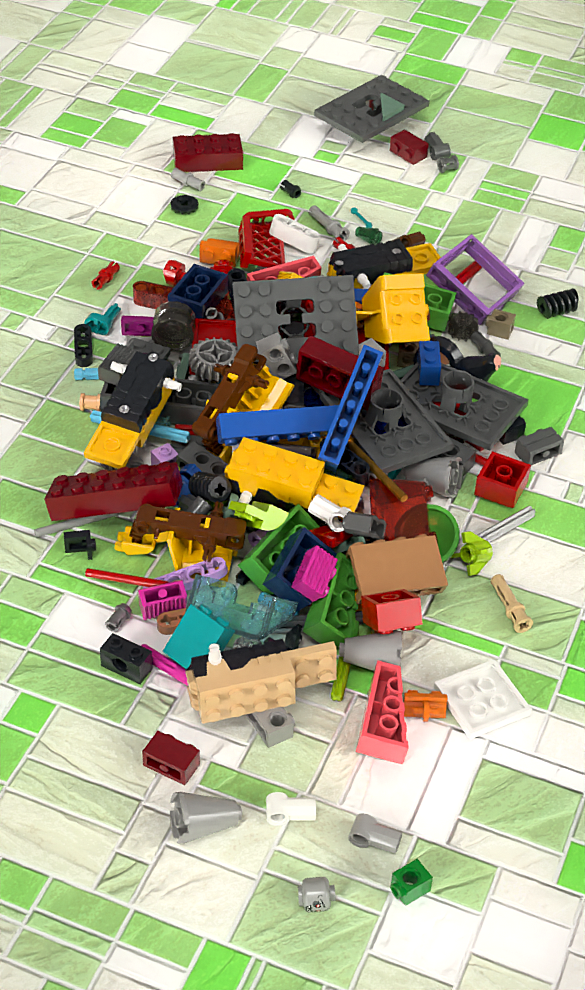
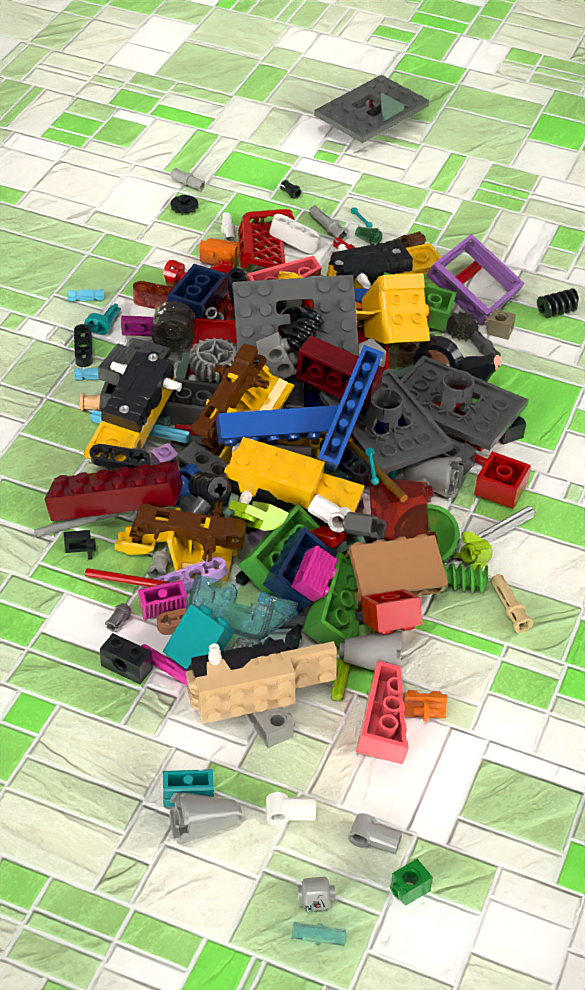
(86, 295): none -> medium azure axle
(105, 275): red pin -> none
(114, 451): none -> black beam
(161, 561): none -> light grey bush
(171, 757): dark red brick -> none
(187, 781): none -> teal brick
(208, 152): dark red brick -> none
(227, 227): none -> white pin
(305, 328): none -> black piece
(318, 934): none -> clear light blue pin
(370, 452): none -> teal hinge
(409, 147): dark red brick -> none
(429, 363): blue brick -> none
(437, 147): dark grey piece -> none
(442, 168): dark grey bush -> none
(466, 577): none -> bright green piece
(483, 699): white plate -> none
(539, 446): dark grey brick -> none

